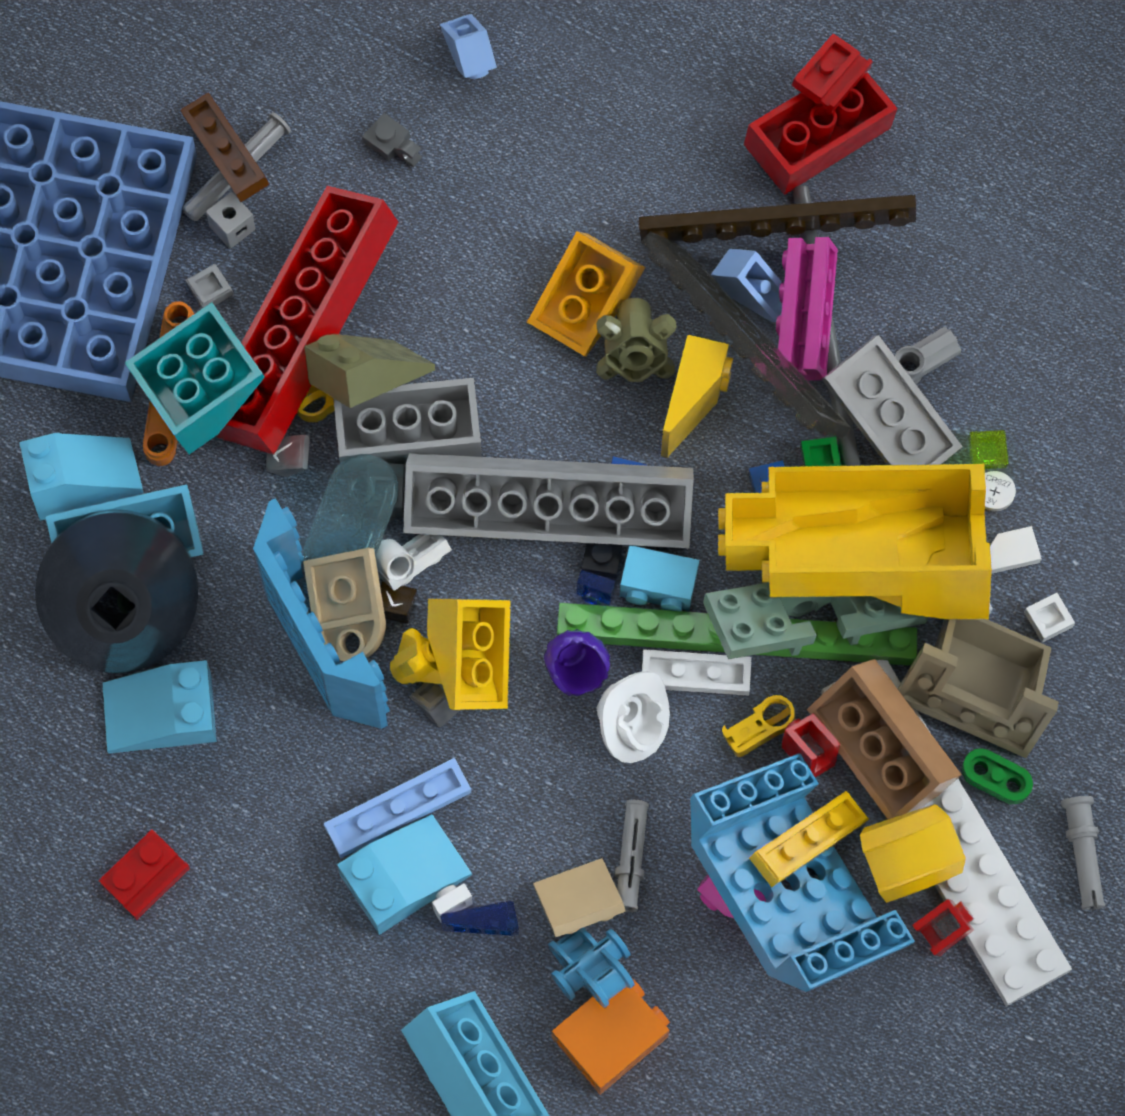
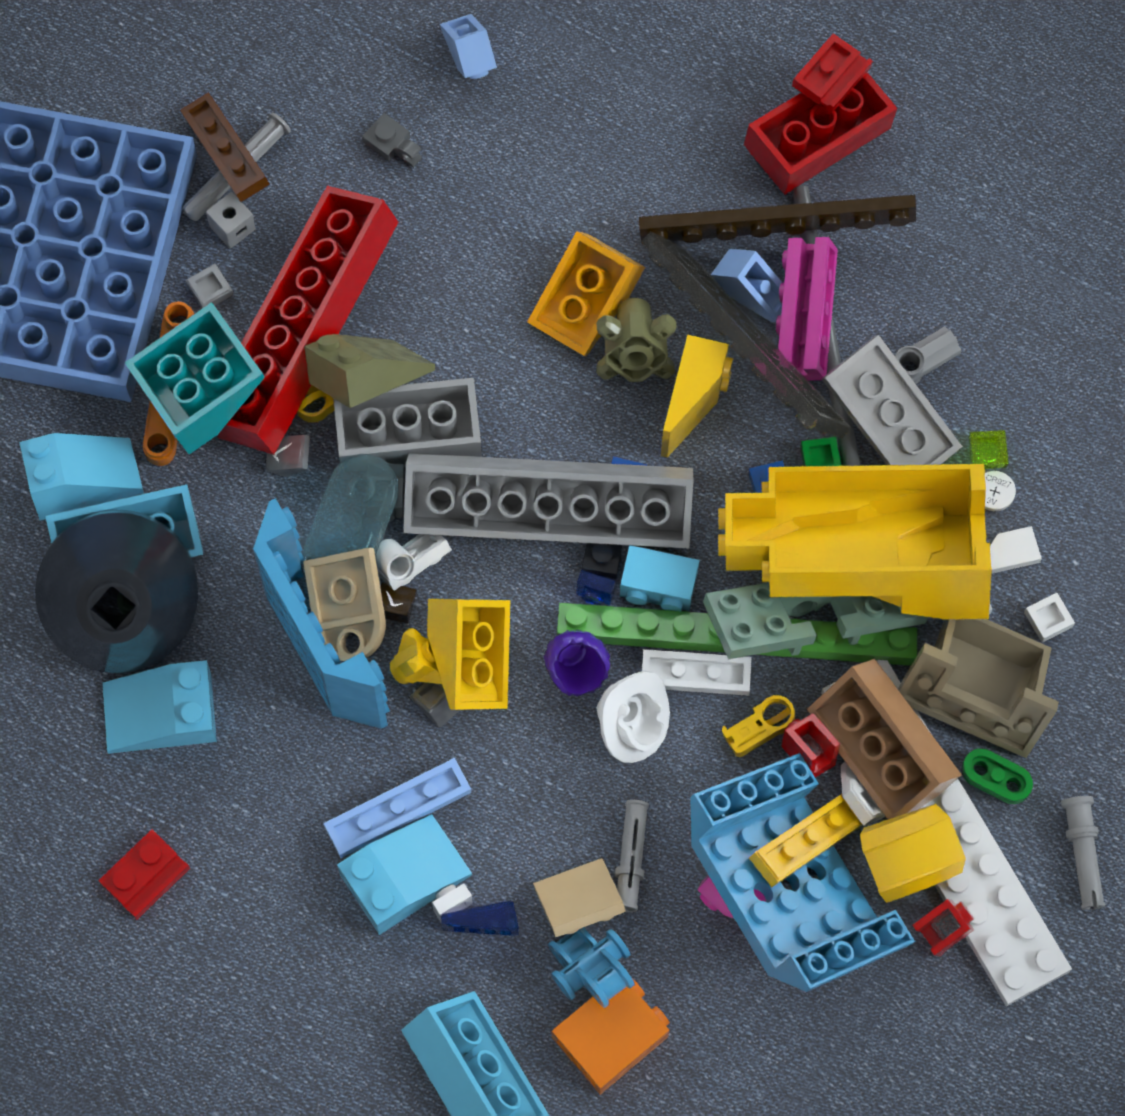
(858, 797): none -> white tile

